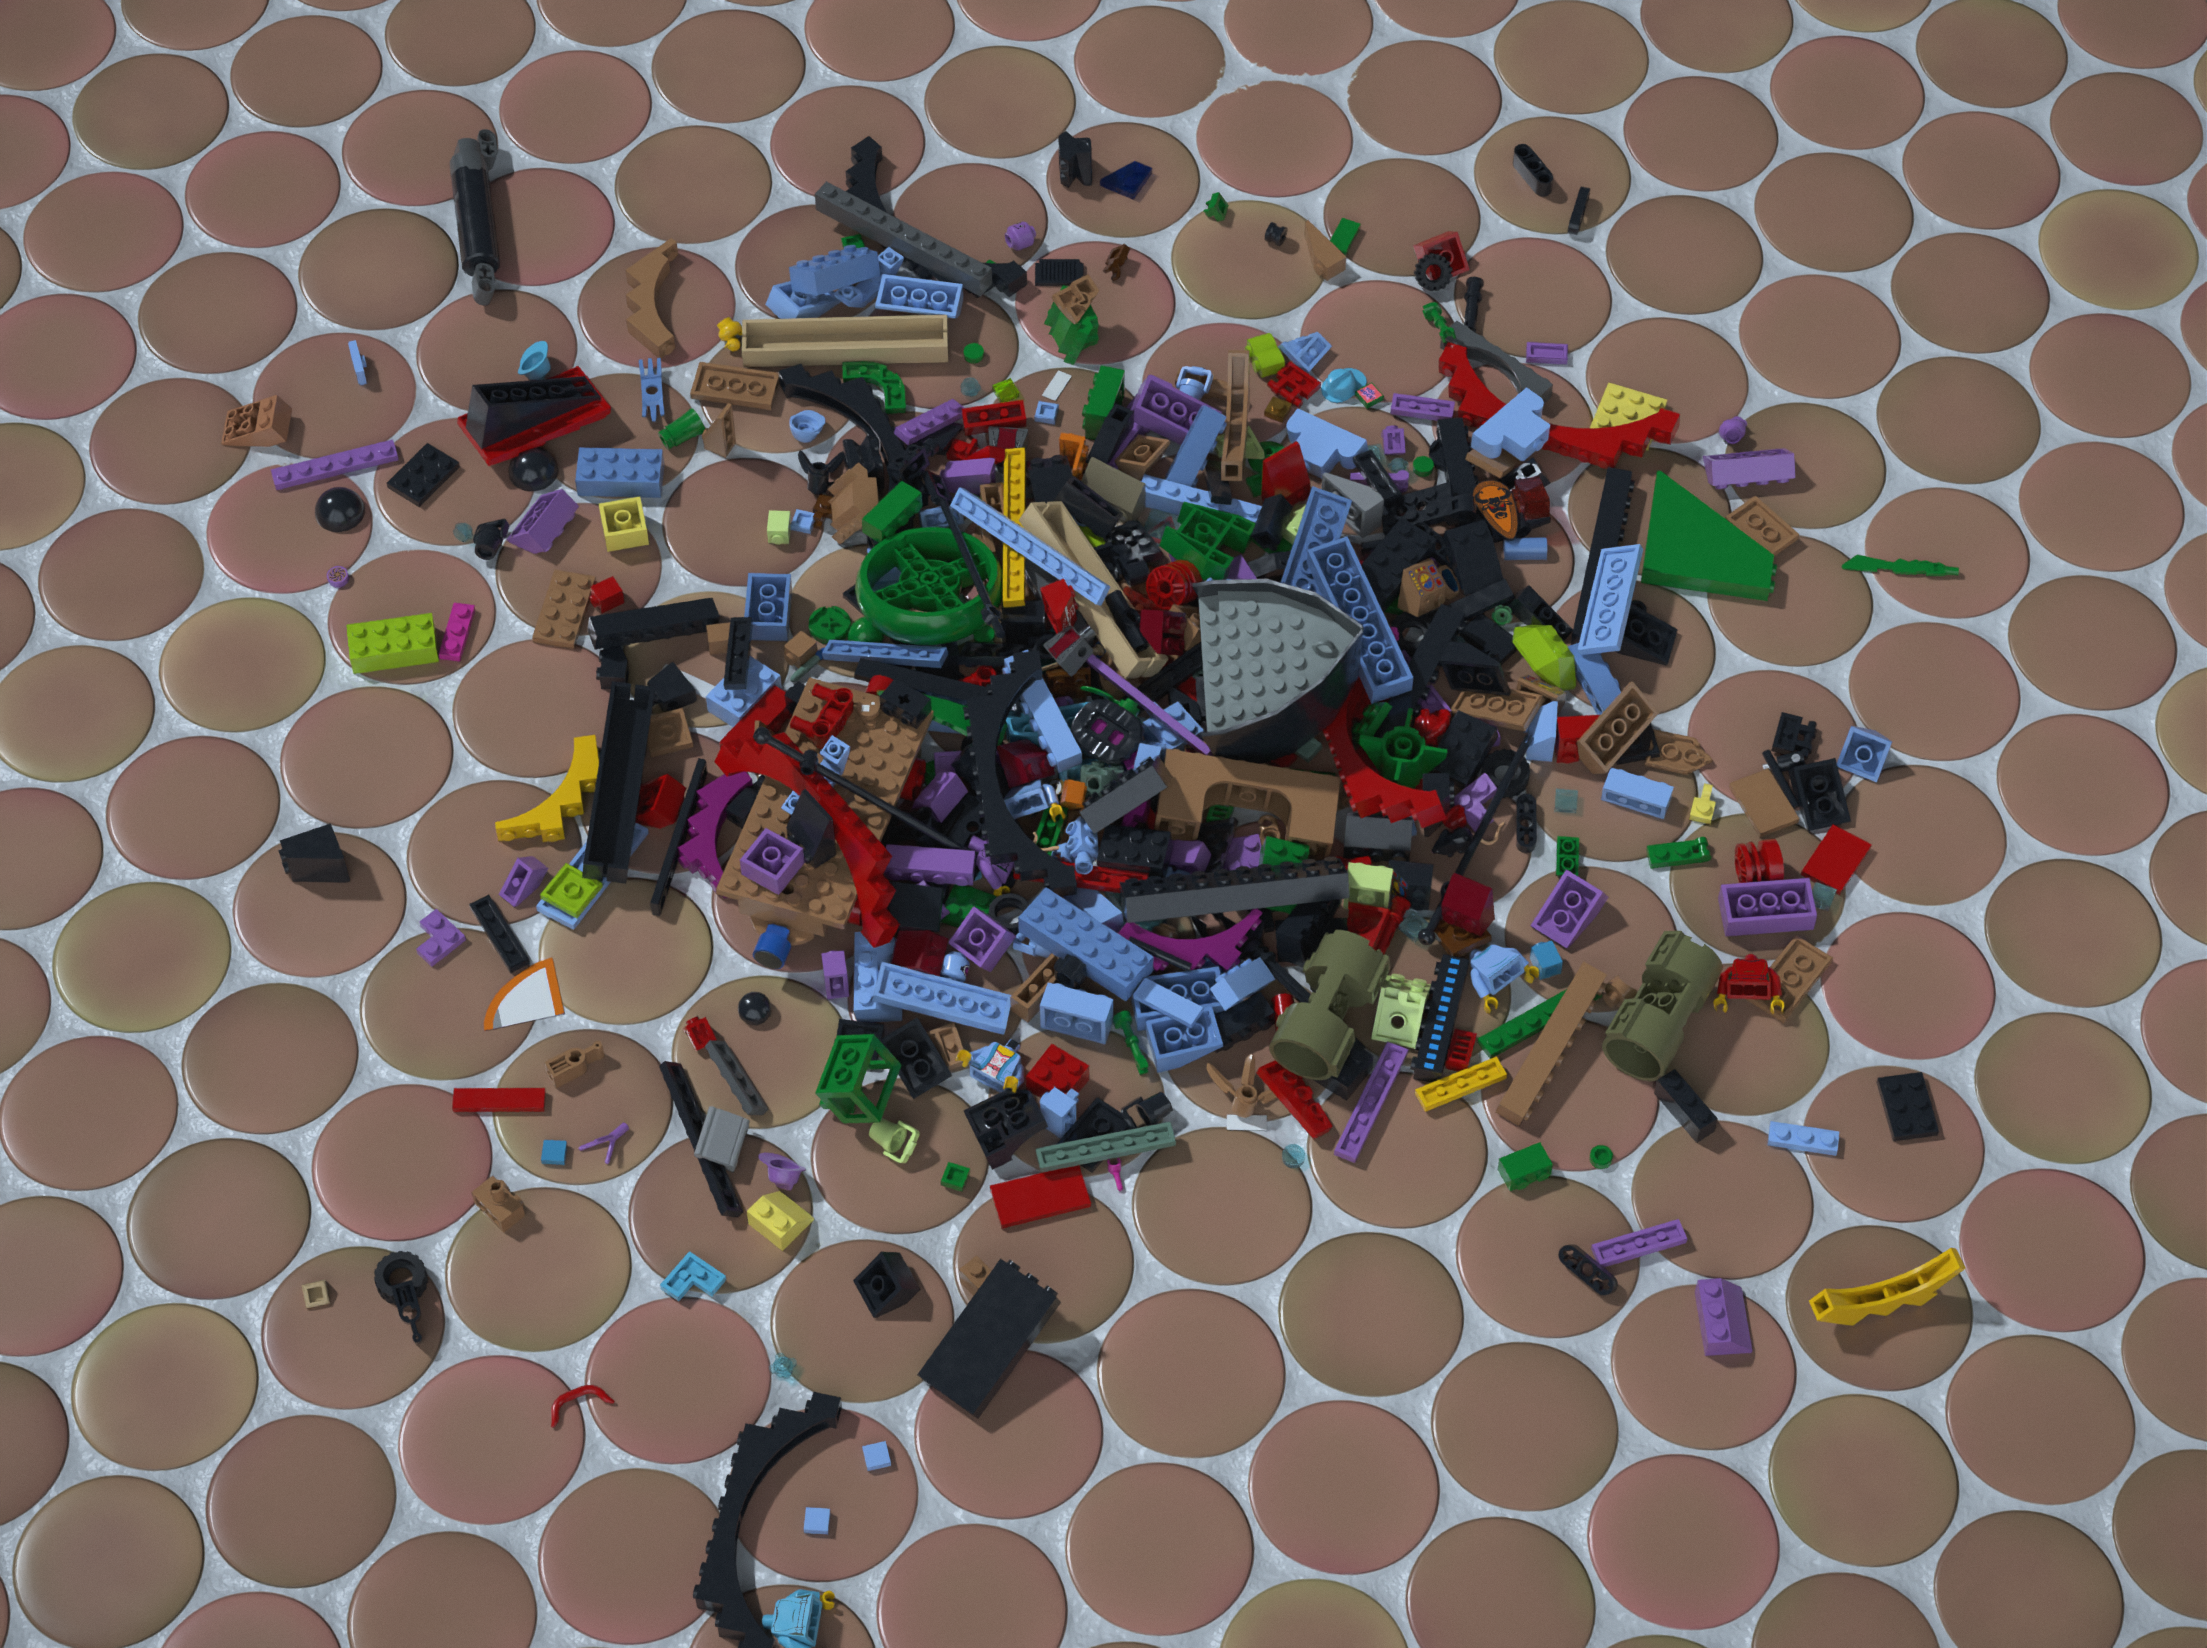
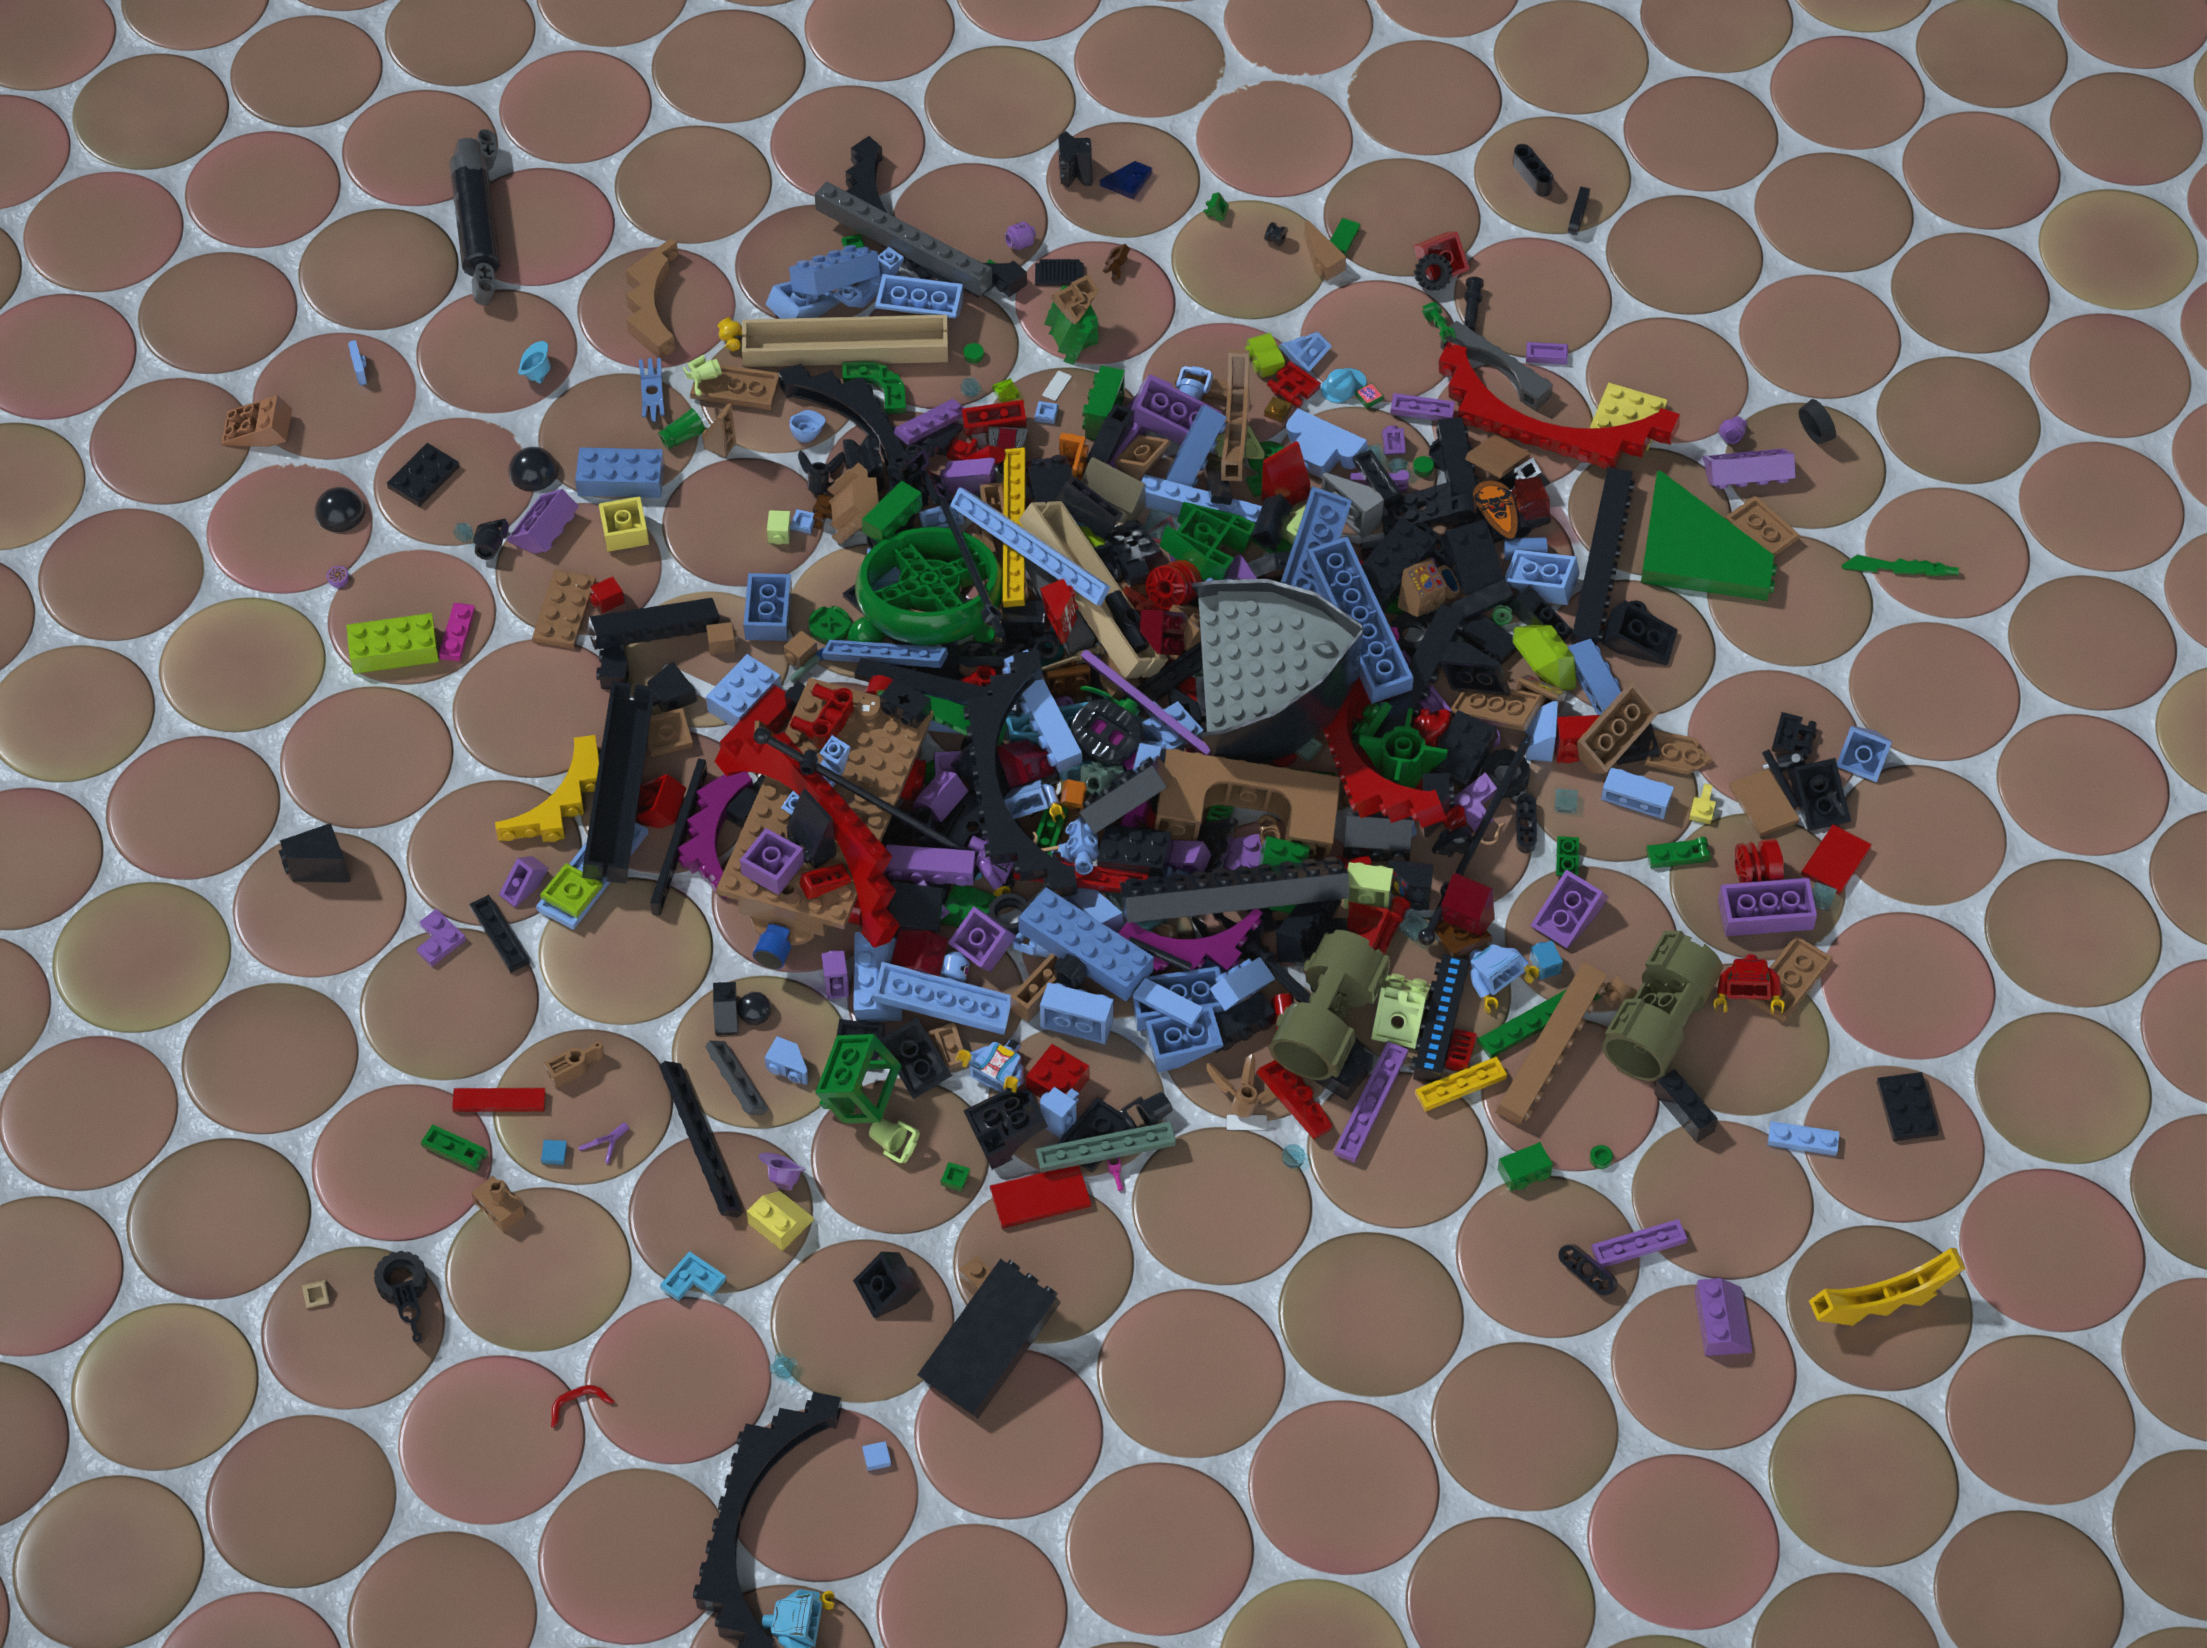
(334, 464): medium lavender plate -> none
(454, 1147): none -> green plate
(526, 414): black piece -> none
(526, 997): sticker -> none
(699, 1032): red bracket -> none
(702, 370): none -> yellowish green piece
(722, 1138): light grey piece -> none
(725, 1008): none -> black slope
(738, 653): black plate -> none
(786, 1060): none -> light blue slope
(813, 889): none -> red slope
(817, 1520): light blue tile -> none
(1071, 648): dark grey torso -> none
(1123, 1021): green piece -> none
(1514, 428): light blue brick -> none
(1548, 574): none -> light blue slope
(1610, 599): light blue plate -> none
(1817, 422): none -> black tyre

